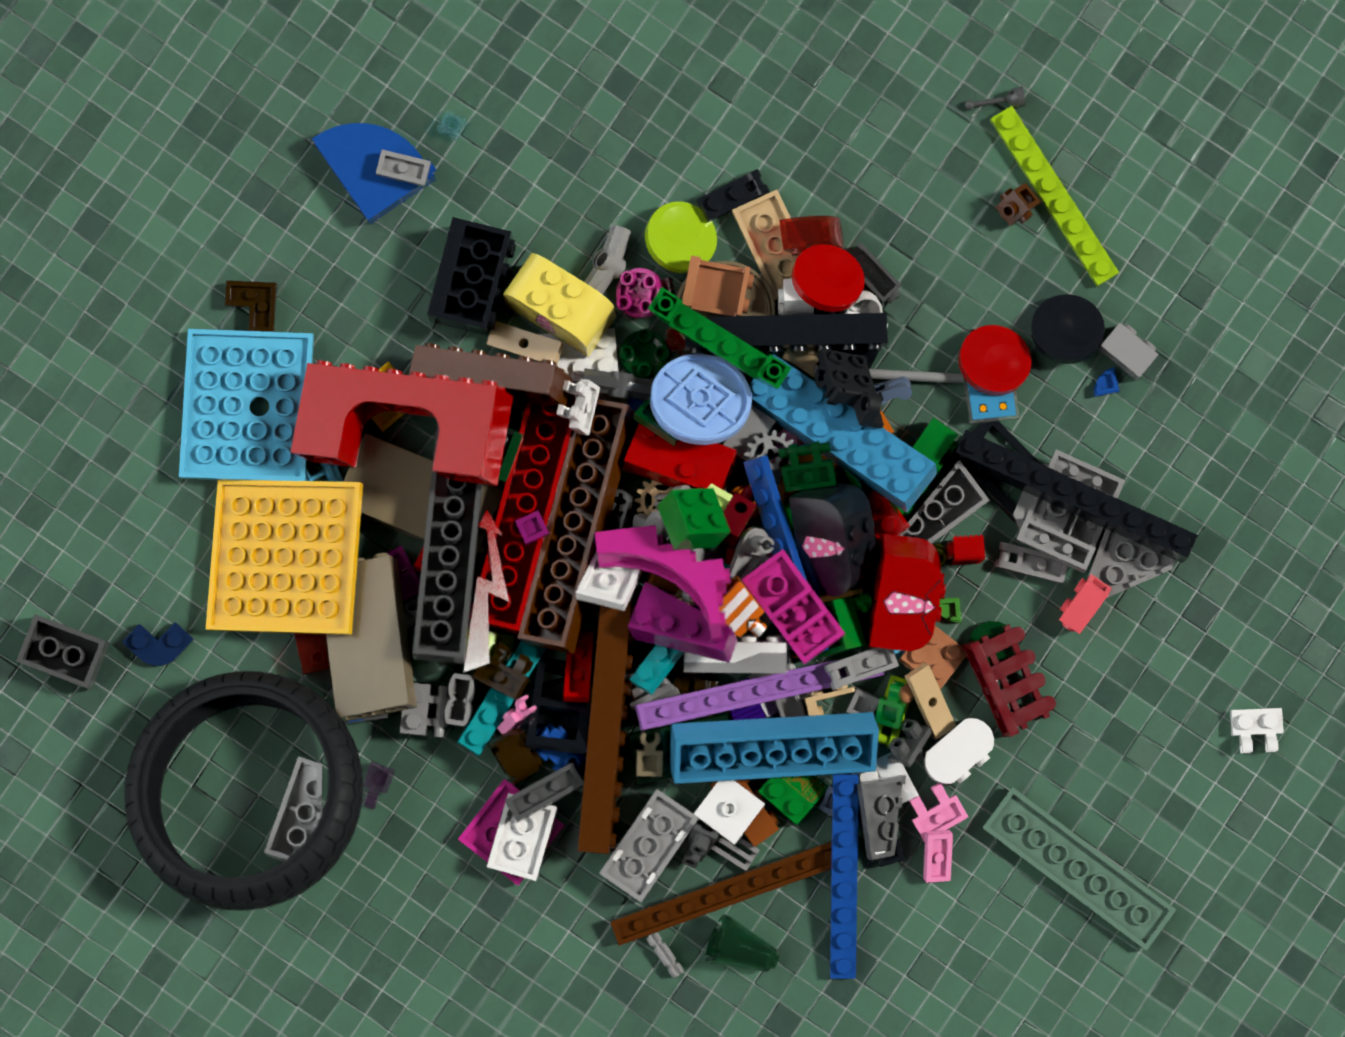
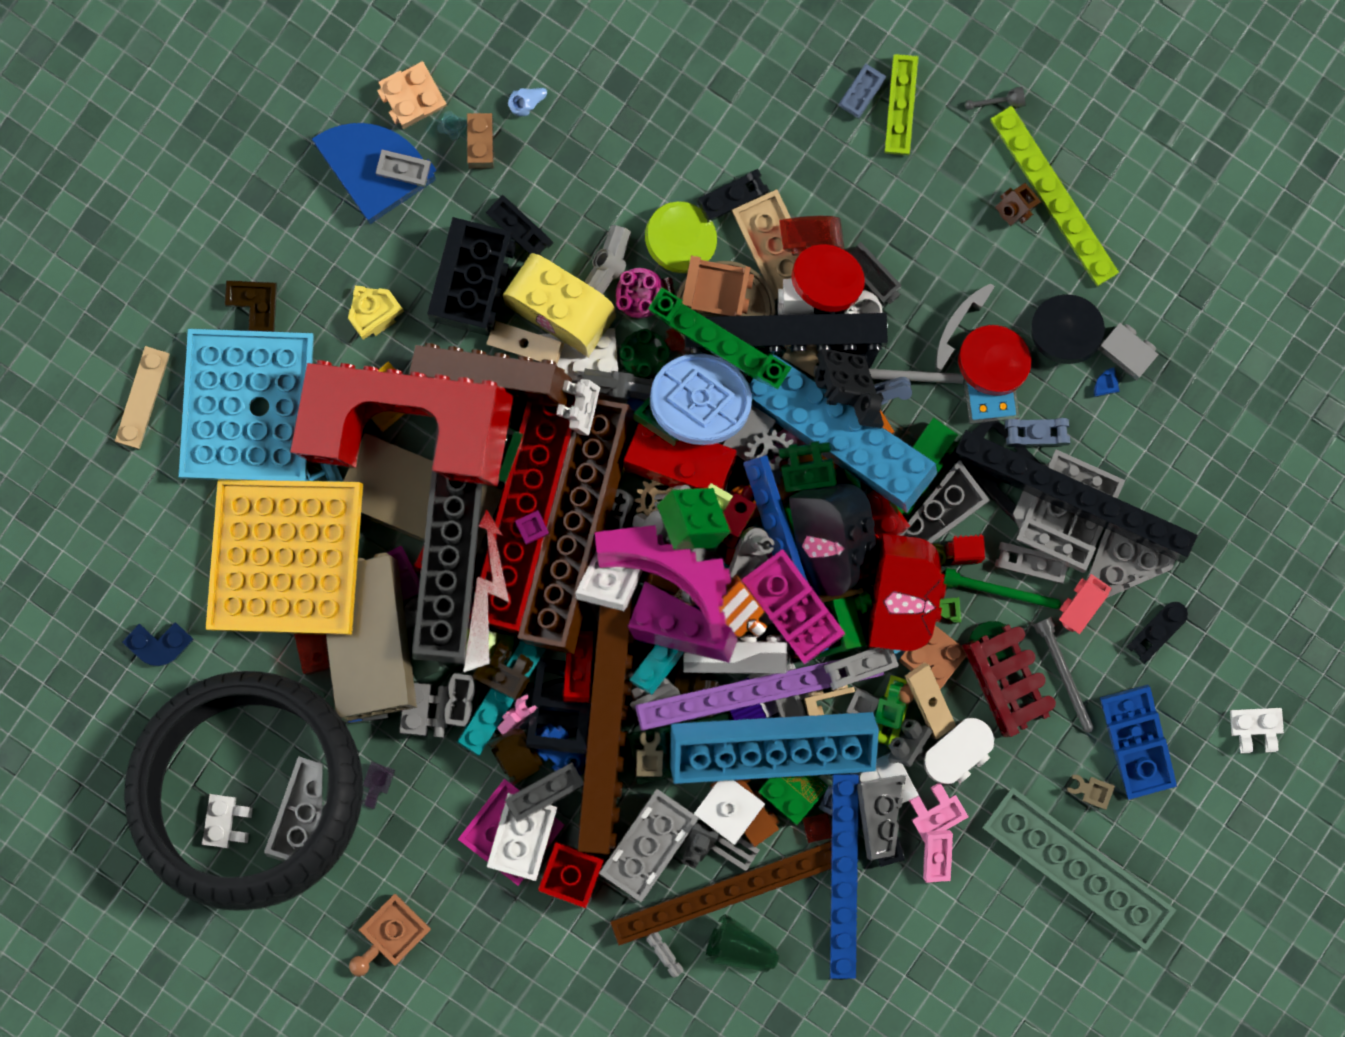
(63, 652): dark grey brick -> none
(142, 397): none -> tan plate
(220, 820): none -> white plate
(373, 310): none -> light yellow plate
(392, 931): none -> nougat plate
(411, 95): none -> light nougat plate
(480, 140): none -> medium nougat brick
(510, 218): none -> black plate
(524, 100): none -> light blue animal
(570, 875): none -> red brick
(817, 828): none -> clear red plate
(862, 91): none -> sand blue plate
(901, 104): none -> lime plate
(953, 579): none -> green piece
(976, 300): none -> light grey slope
(1037, 432): none -> sand blue plate
(1046, 630): none -> dark grey piece
(1095, 791): none -> dark tan plate
(1138, 742): none -> blue slope
(1159, 630): none -> black plate

